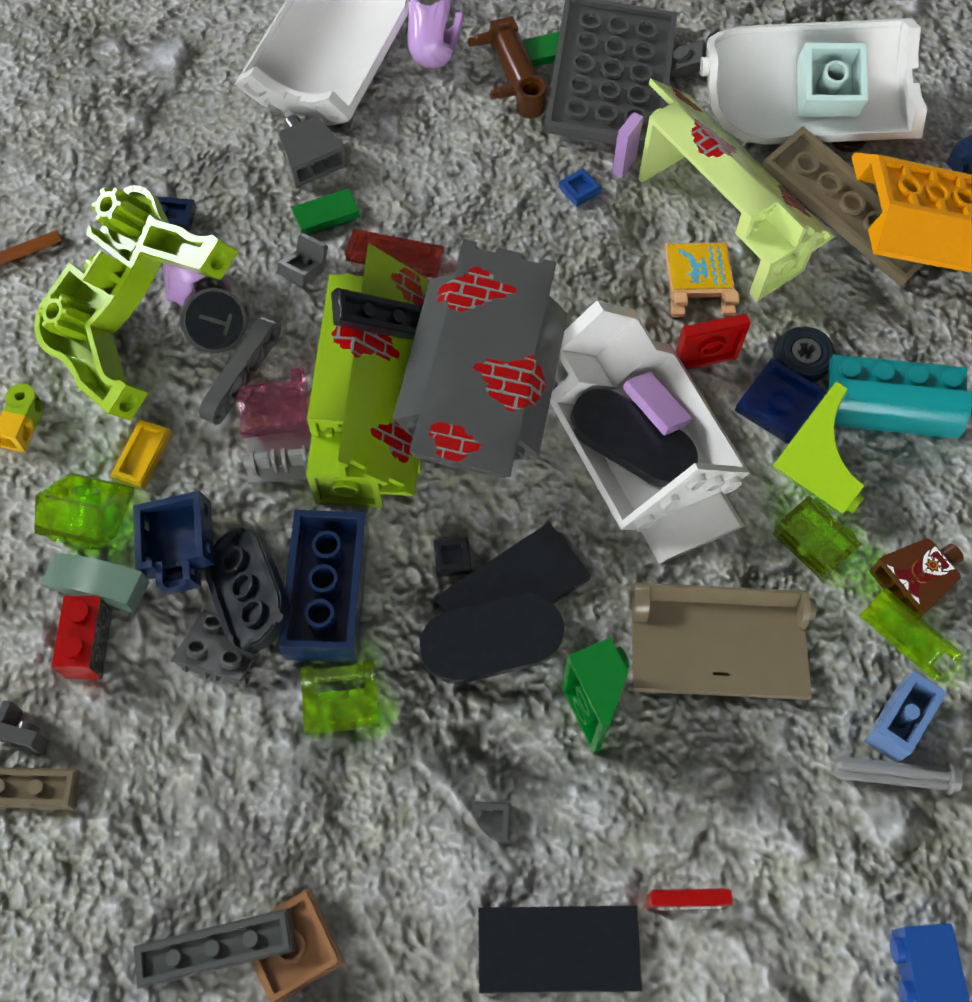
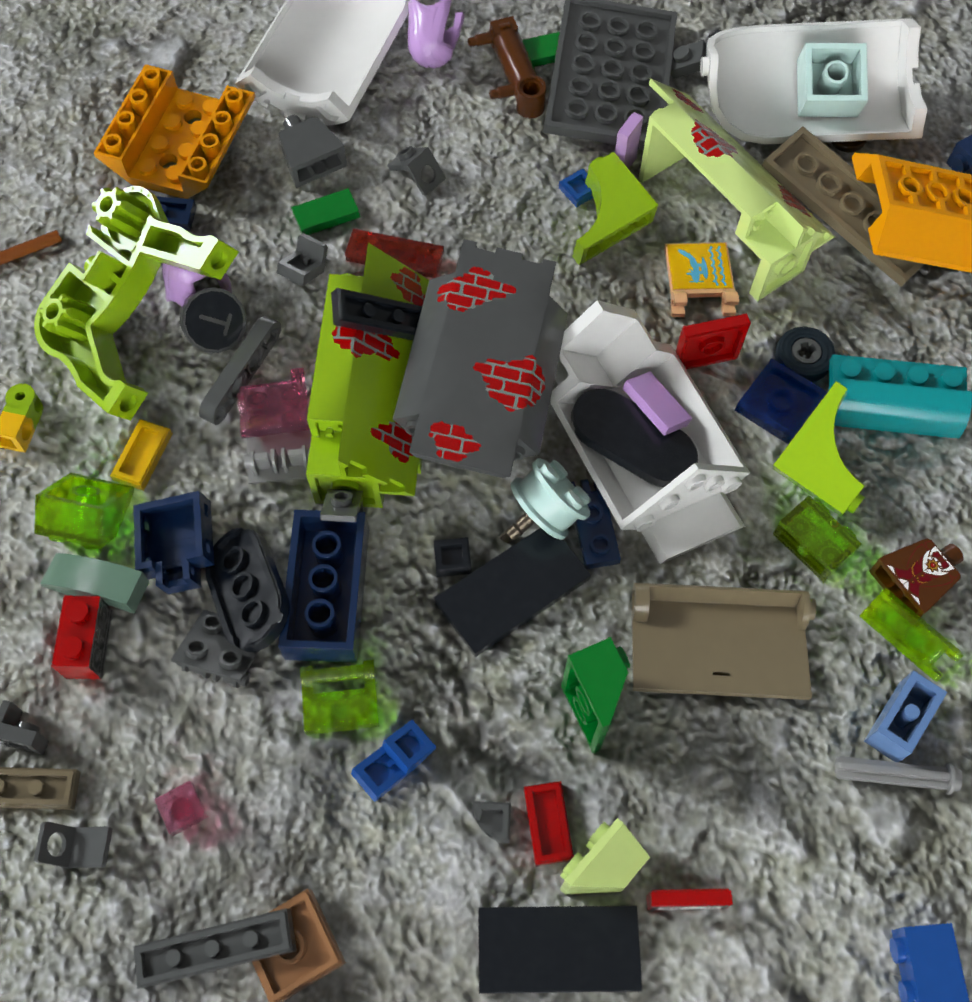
(80, 846): none -> dark grey bracket
(155, 130): none -> light orange slope
(181, 808): none -> clear pink plate
(342, 505): none -> dark grey bracket
(393, 760): none -> blue slope
(414, 160): none -> dark grey bracket
(491, 638): black tile -> none
(547, 501): none -> light aqua wheel
(548, 823): none -> red tile
(597, 532): none -> dark blue hinge
(609, 864): none -> yellowish green slope
(620, 204): none -> lime arch

